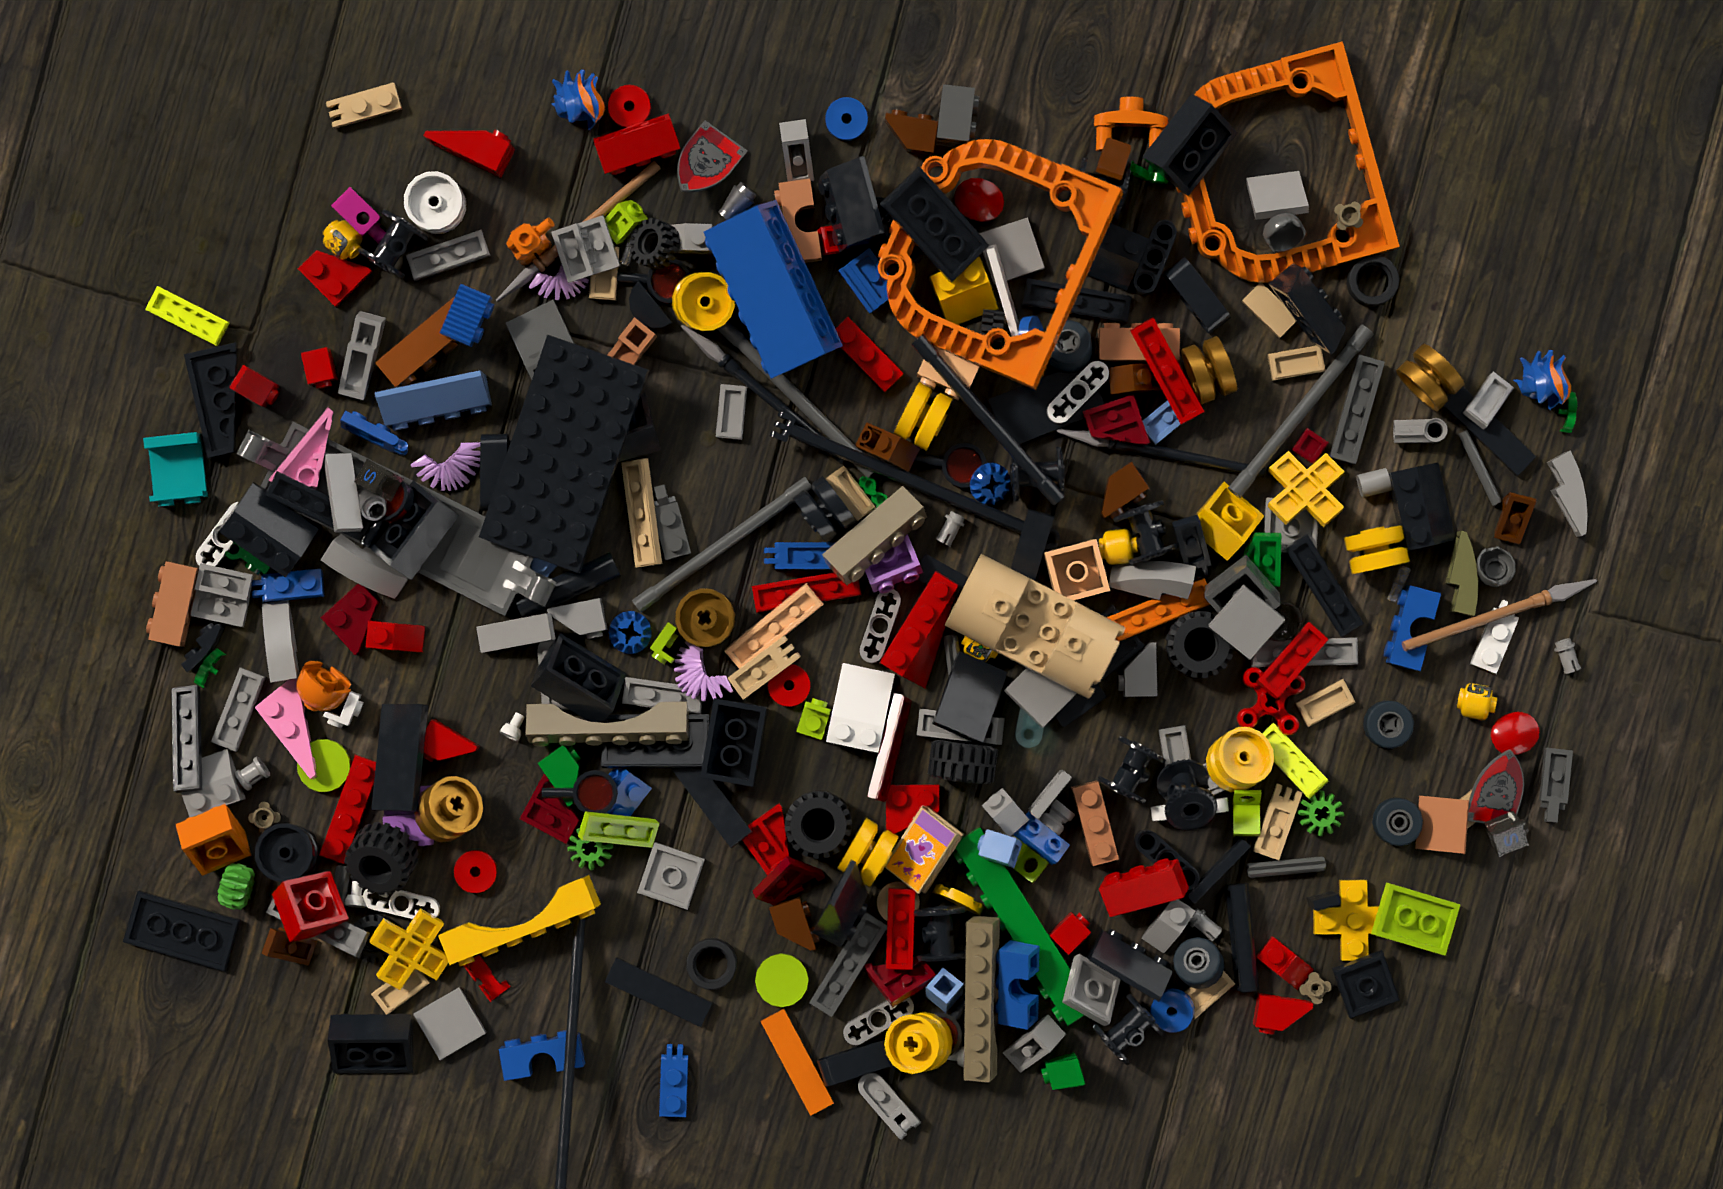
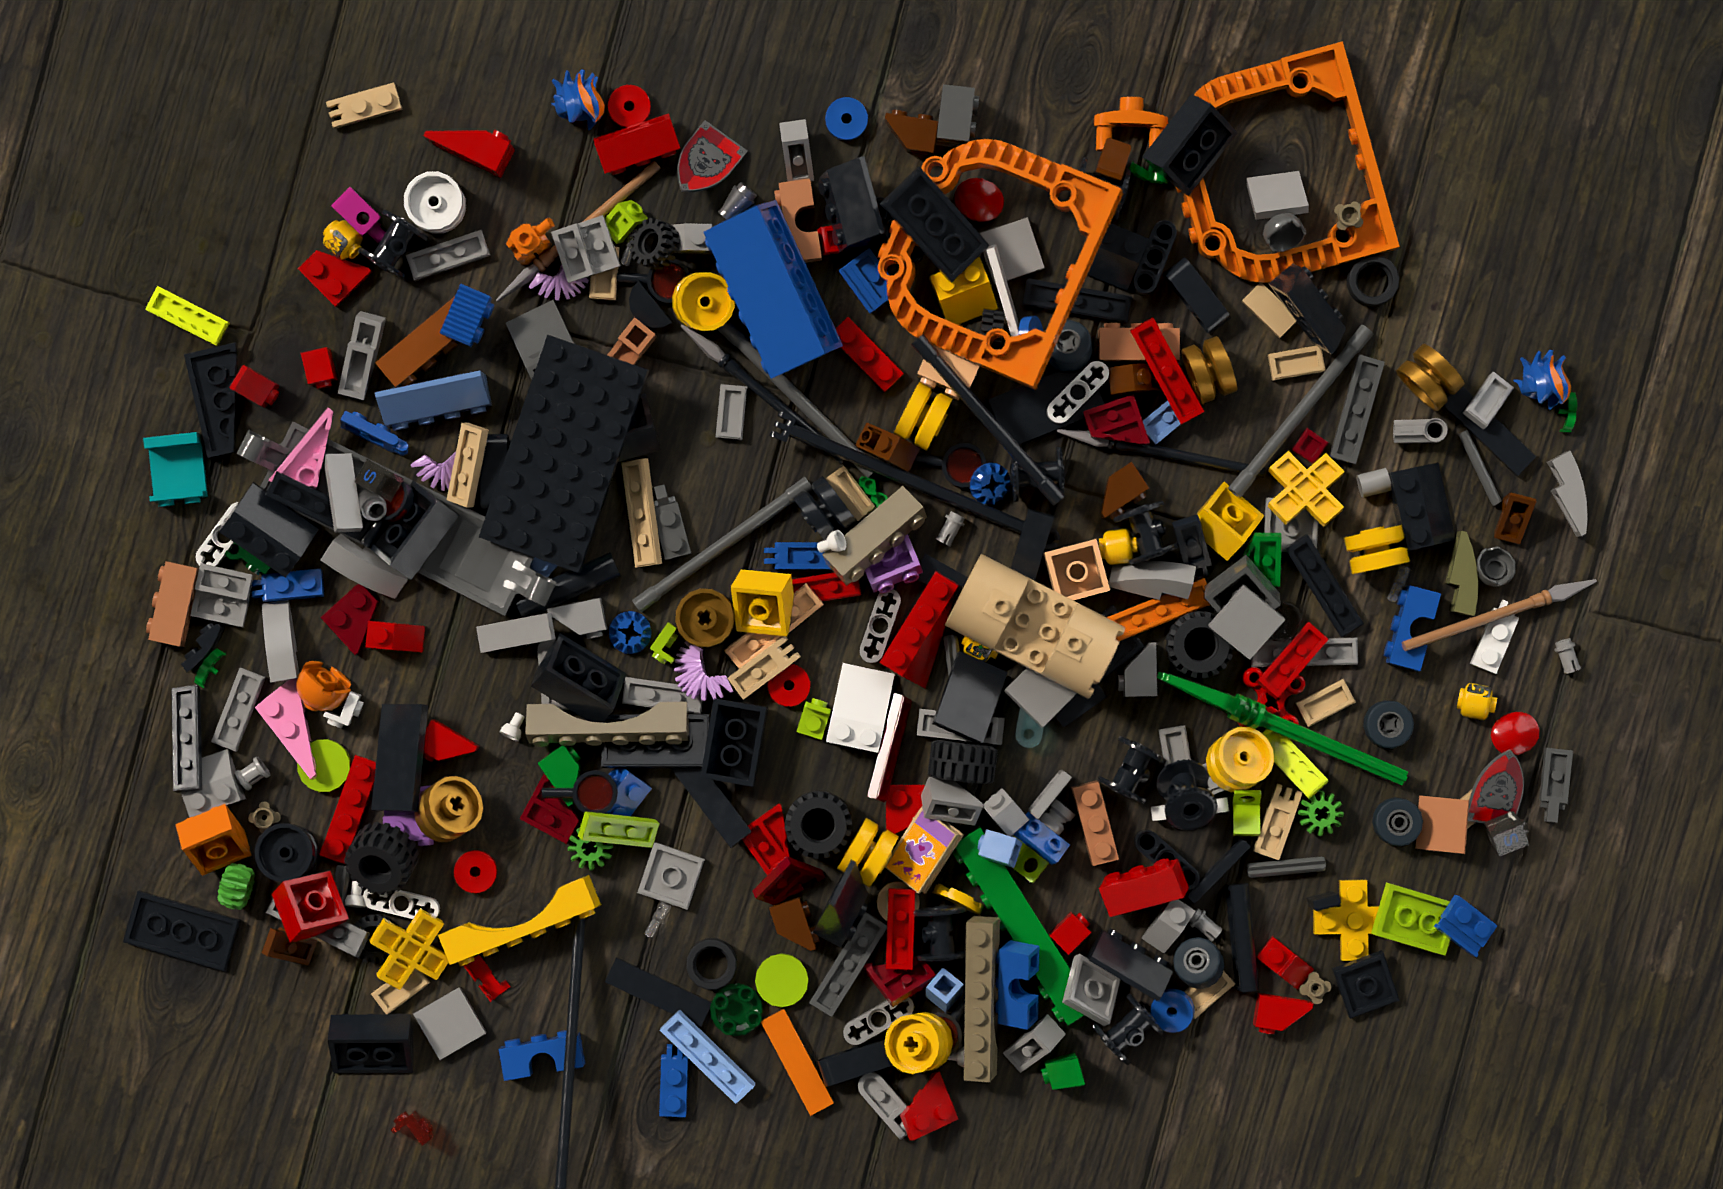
(419, 1127): none -> clear red bracket
(467, 465): none -> tan plate
(658, 918): none -> clear pin
(707, 1056): none -> light blue plate
(736, 1009): none -> dark green dish
(762, 602): none -> yellow slope
(834, 542): none -> white piece
(929, 1109): none -> red wing
(949, 802): none -> light grey slope
(1255, 715): none -> green piece
(1465, 925): none -> blue plate

